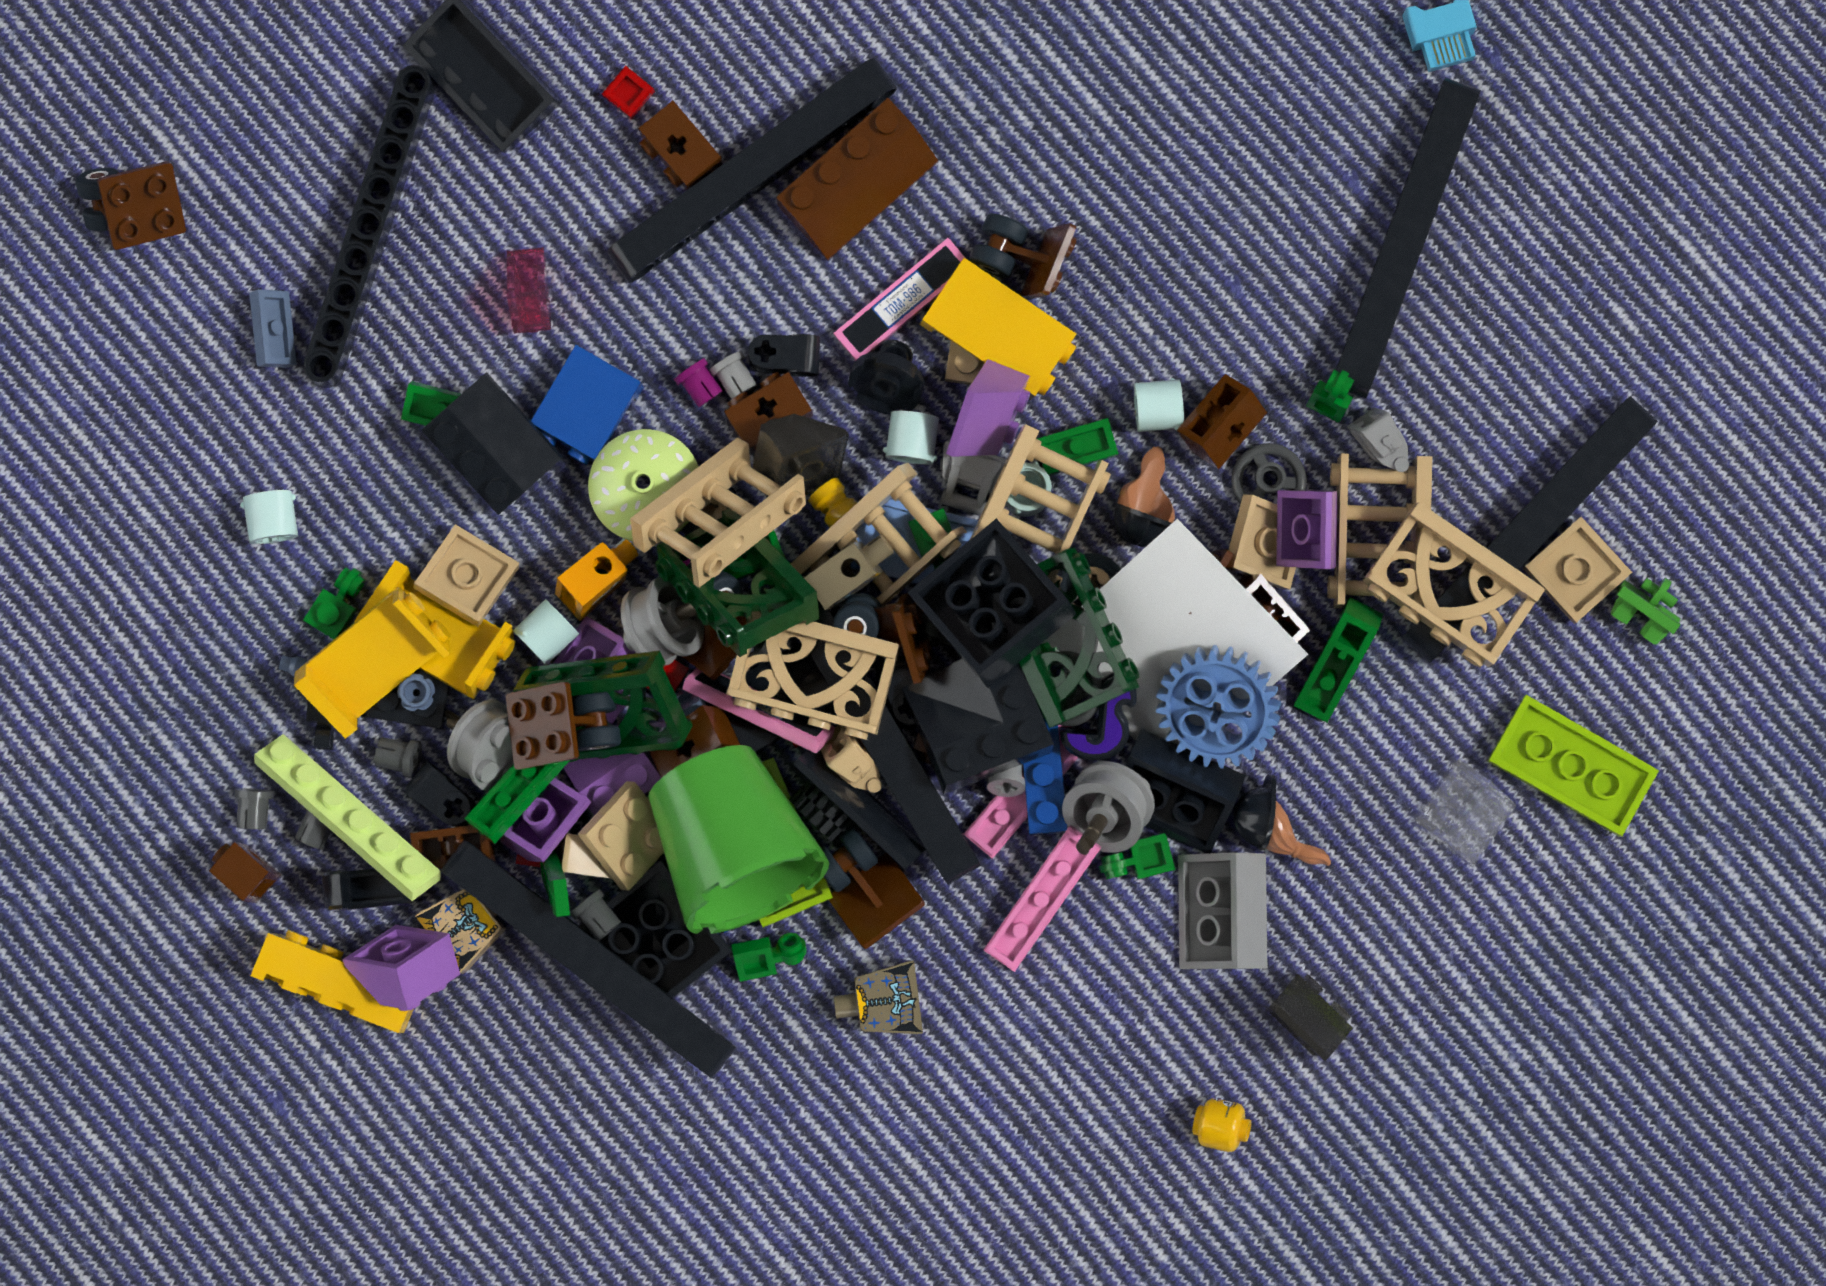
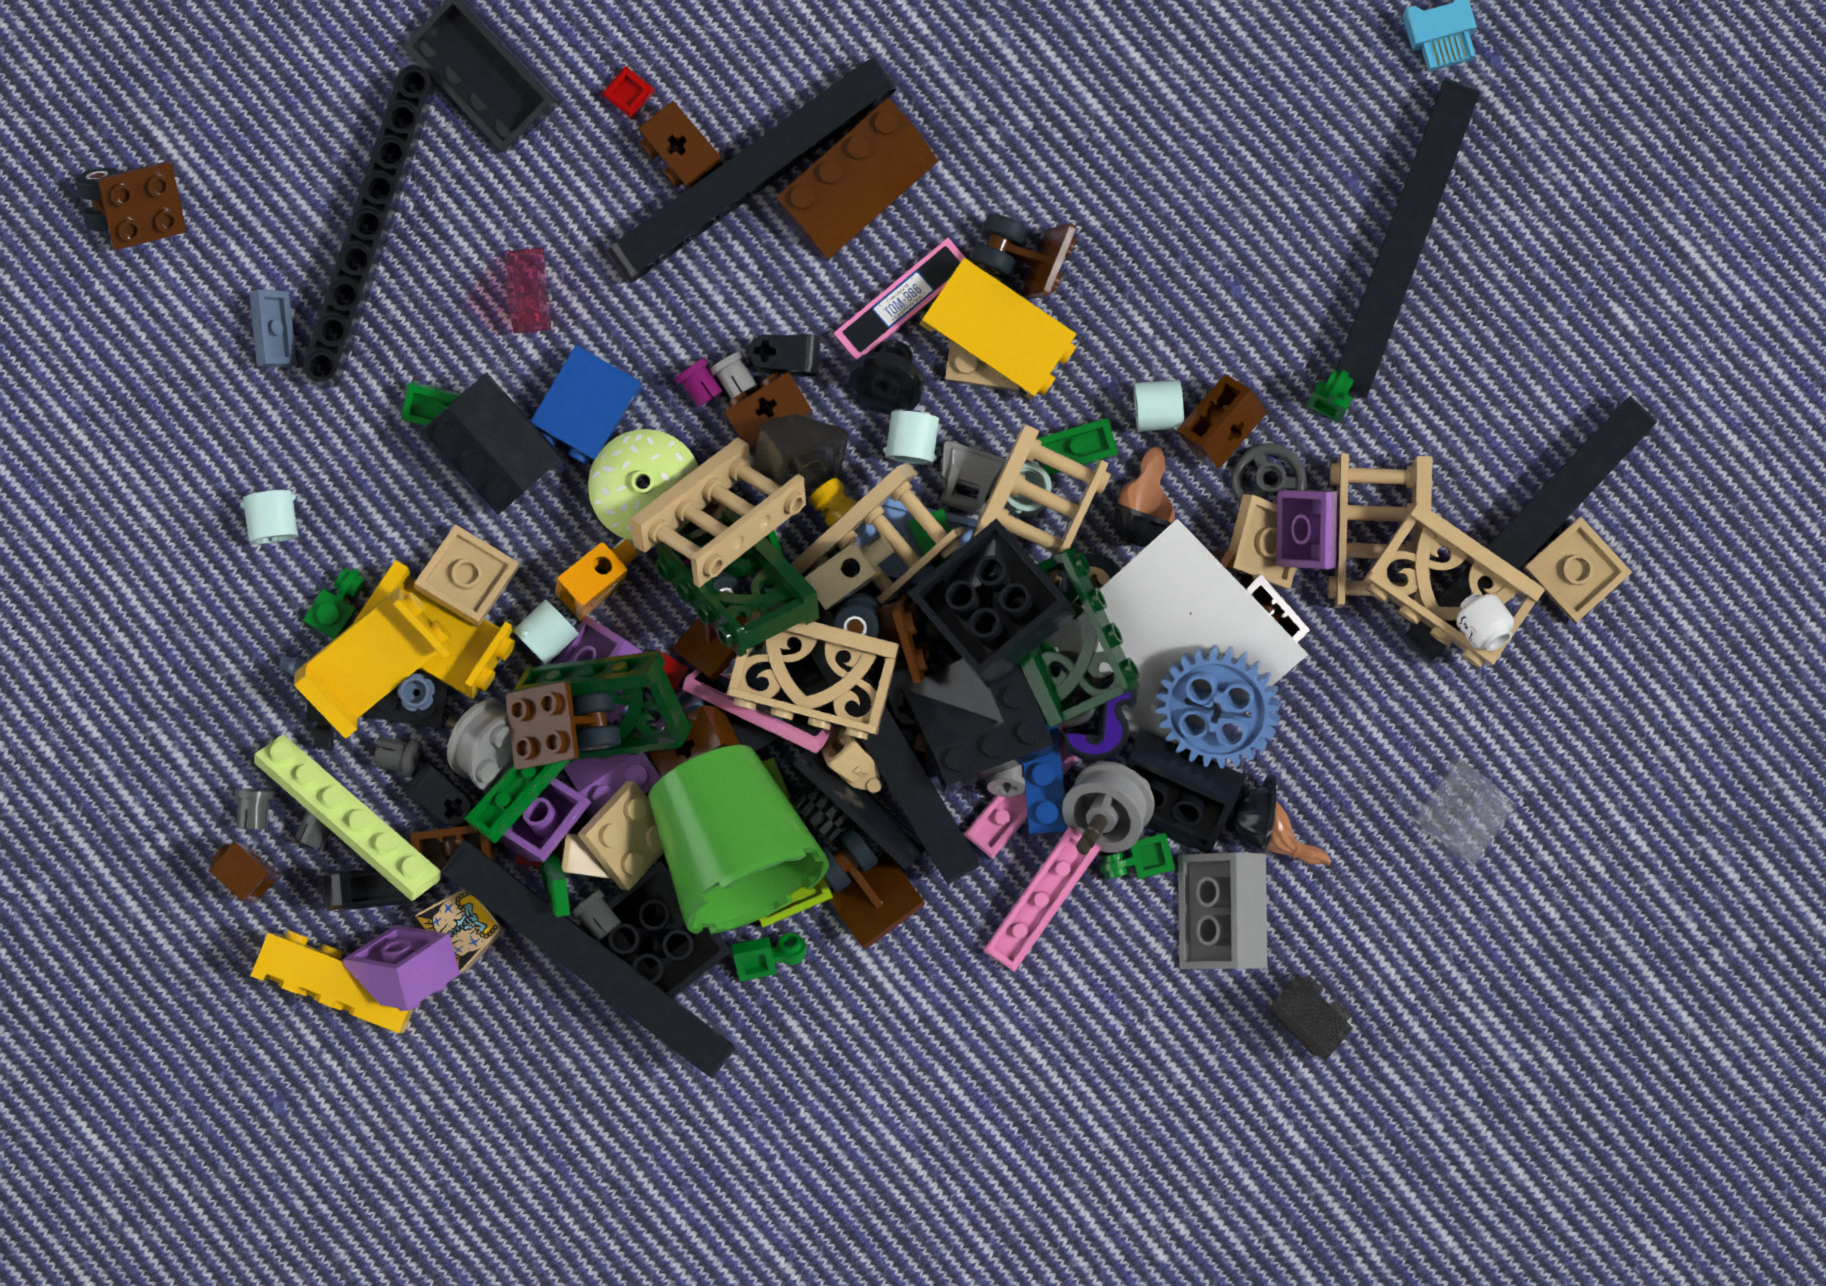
(660, 621): light grey wheel -> none
(884, 1001): dark tan torso -> none
(989, 411): medium lavender slope -> none
(1221, 1125): yellow head -> none
(1339, 659): green slope -> none
(1381, 439): light grey piece -> none
(1485, 621): none -> white head
(1573, 765): lime plate -> none
(1660, 620): bright green hips -> none

